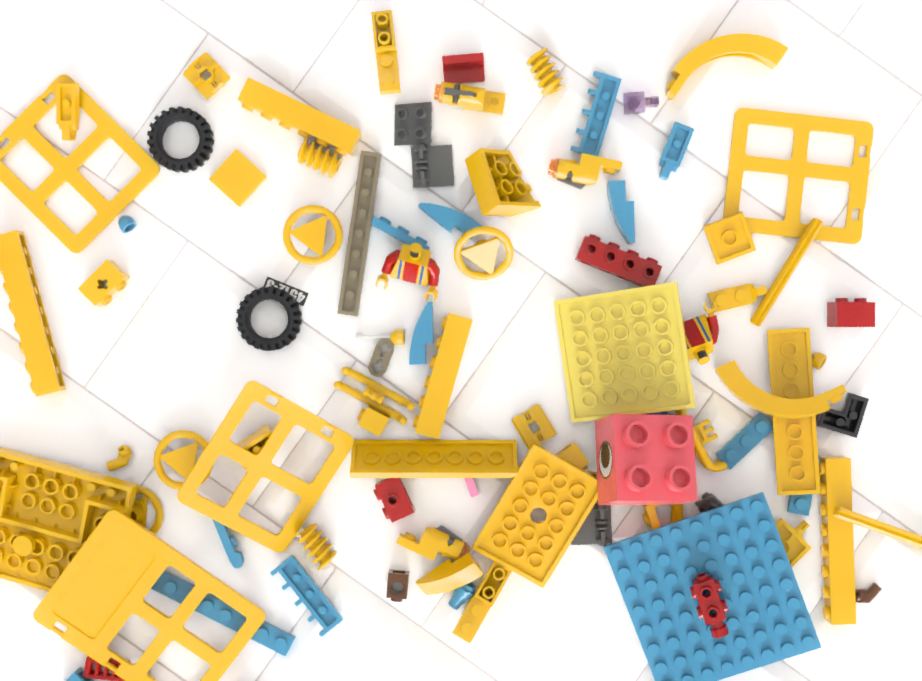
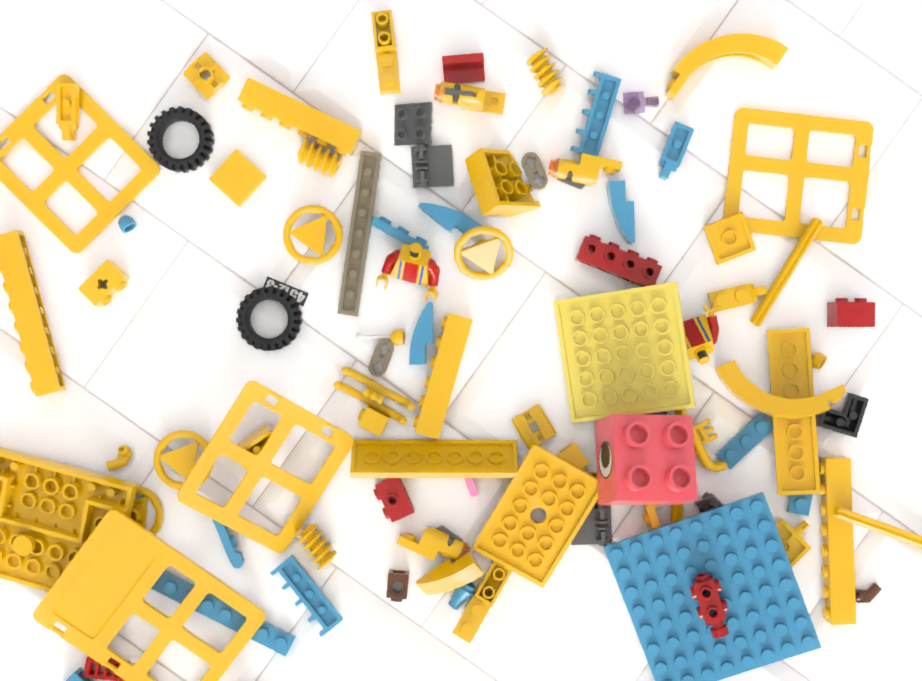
(530, 173): none -> dark tan beam

